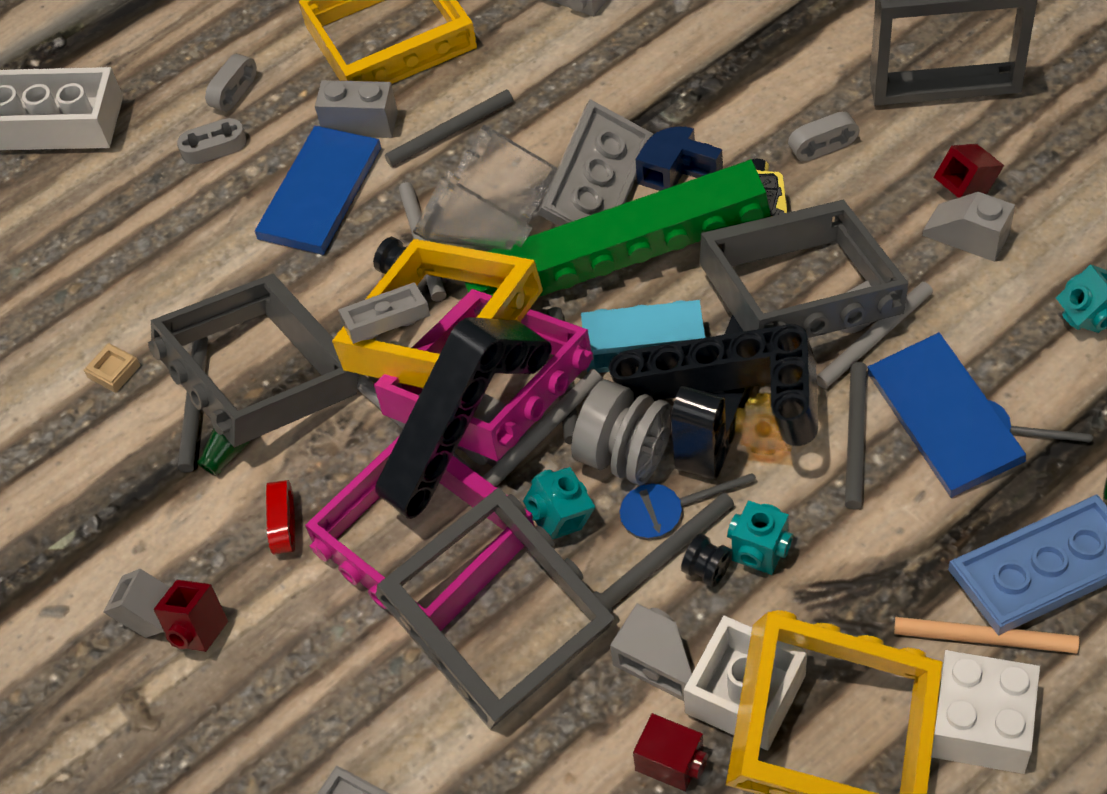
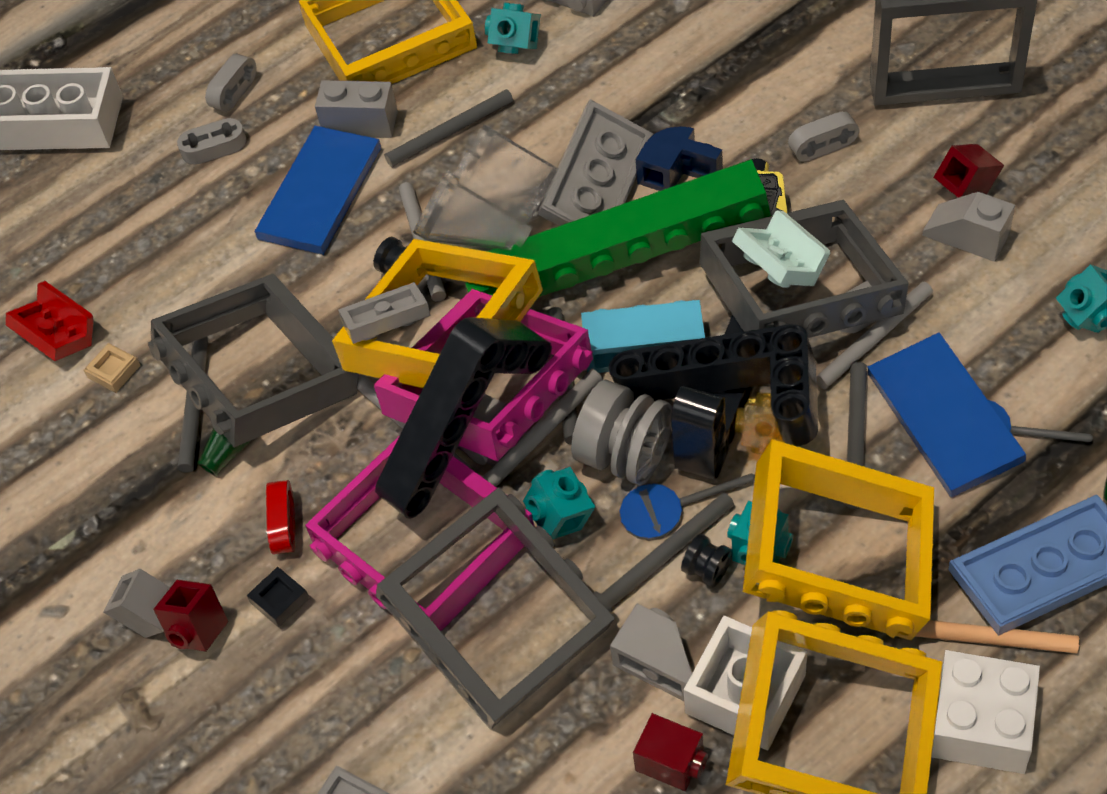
(53, 323): none -> red bracket
(278, 596): none -> black plate
(512, 28): none -> teal brick
(784, 251): none -> light aqua bracket
(854, 486): none -> yellow window

